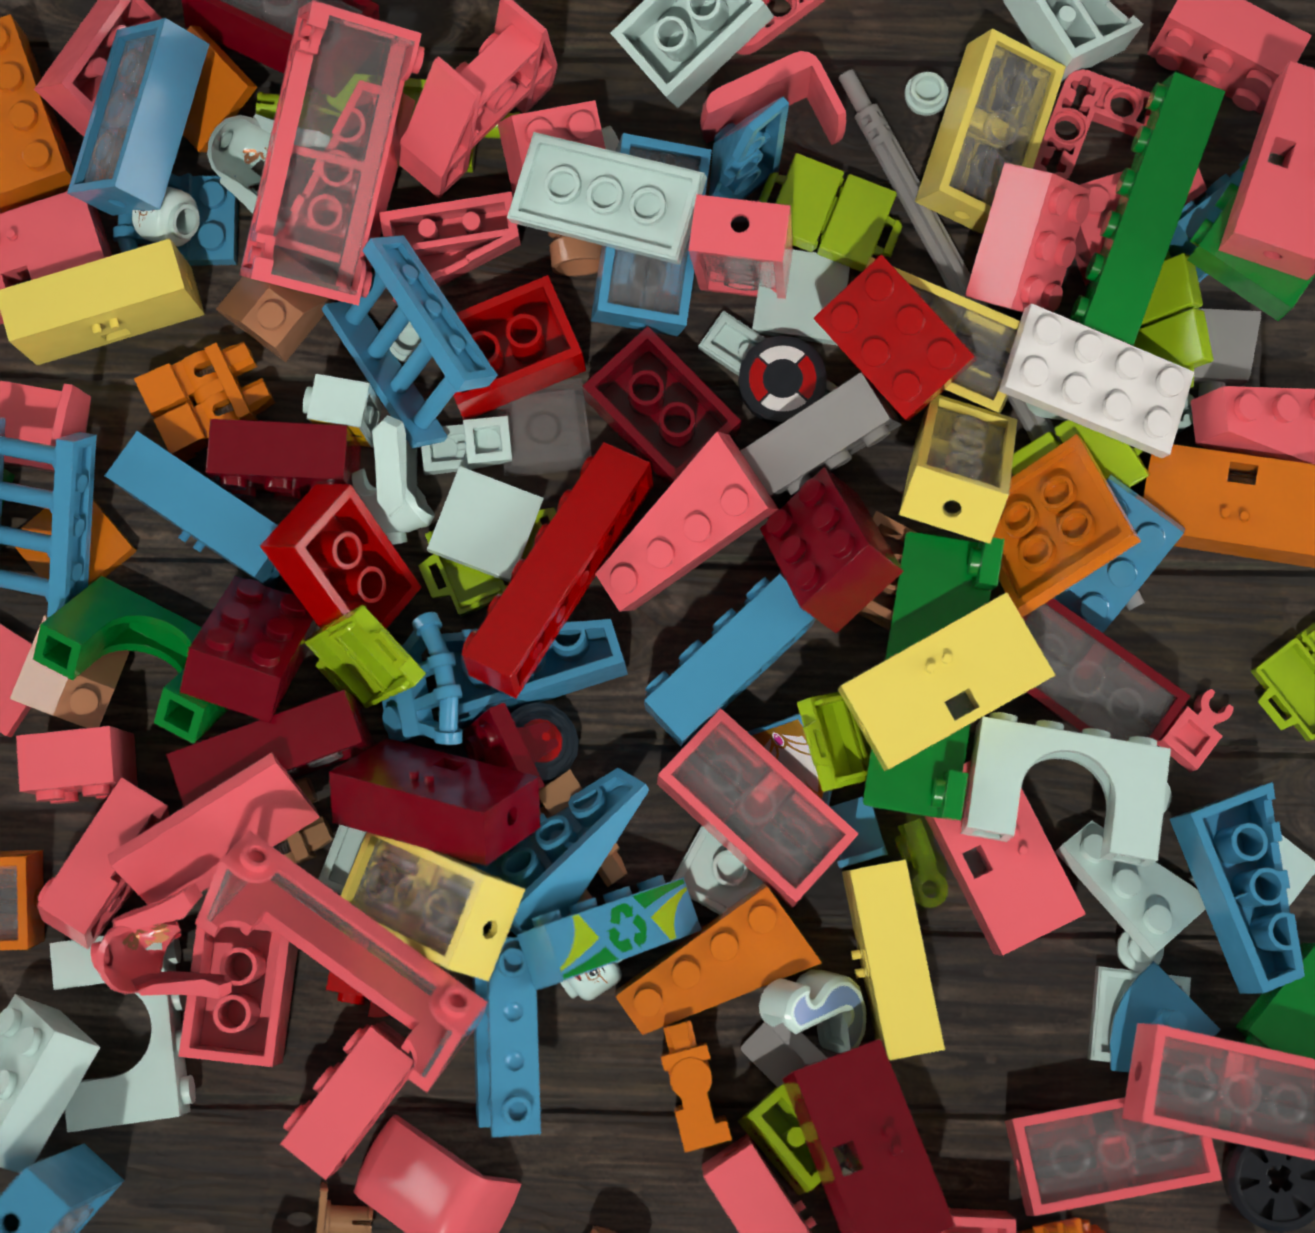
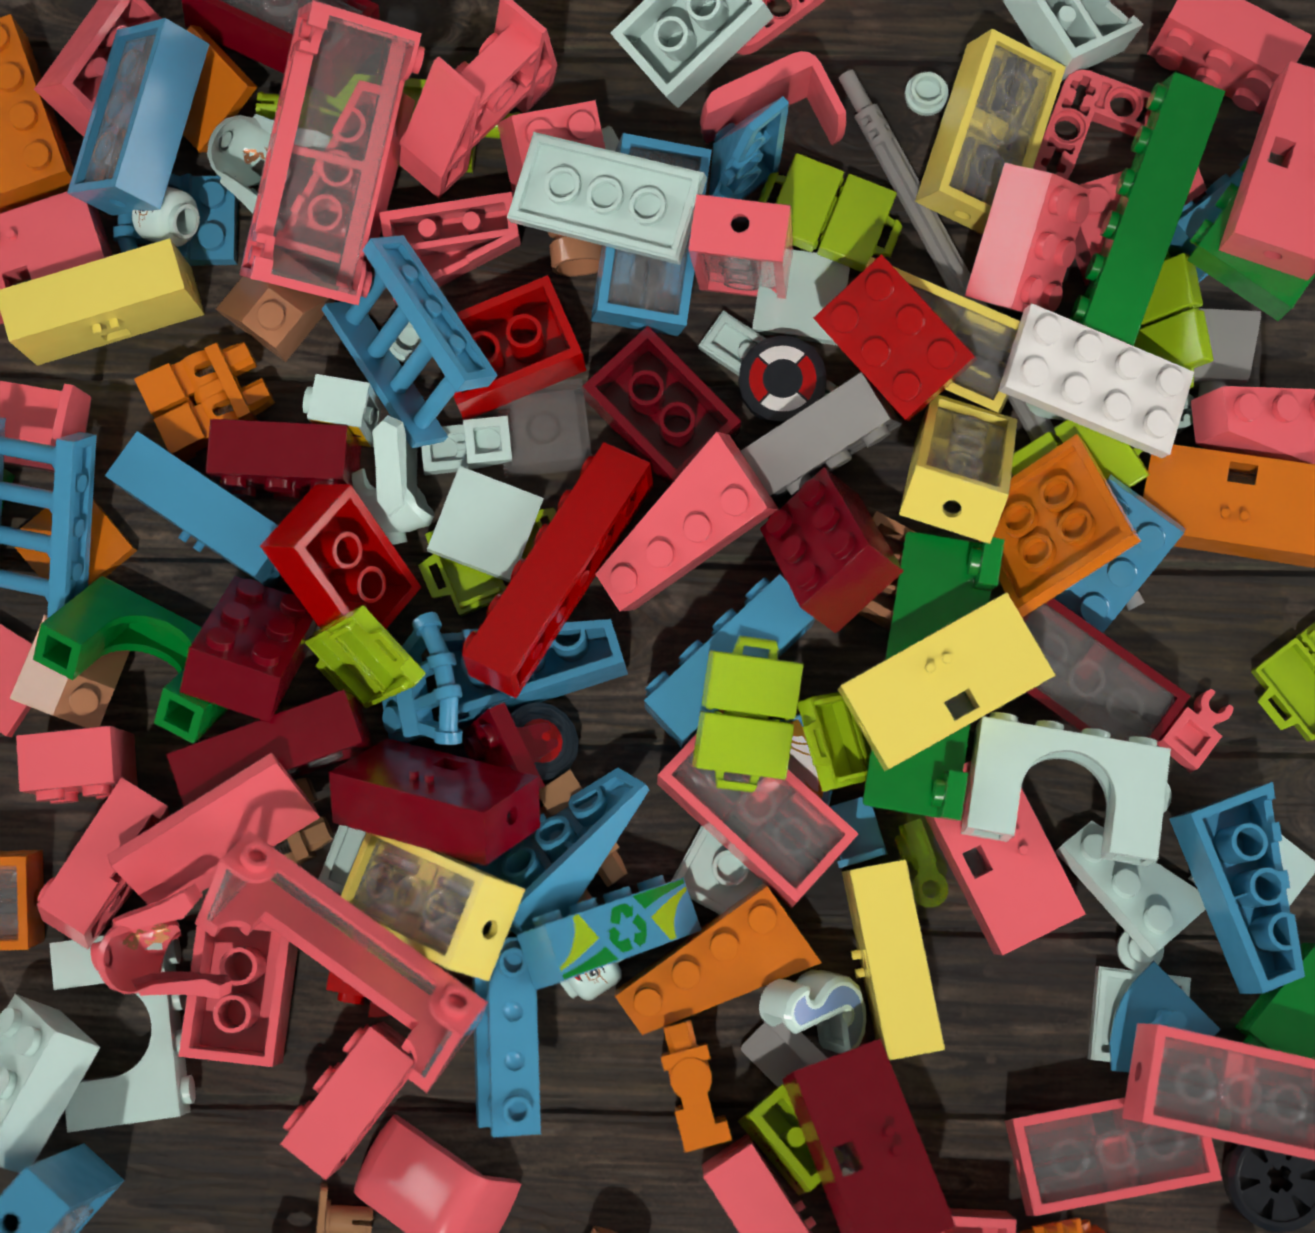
(748, 693): none -> lime piece

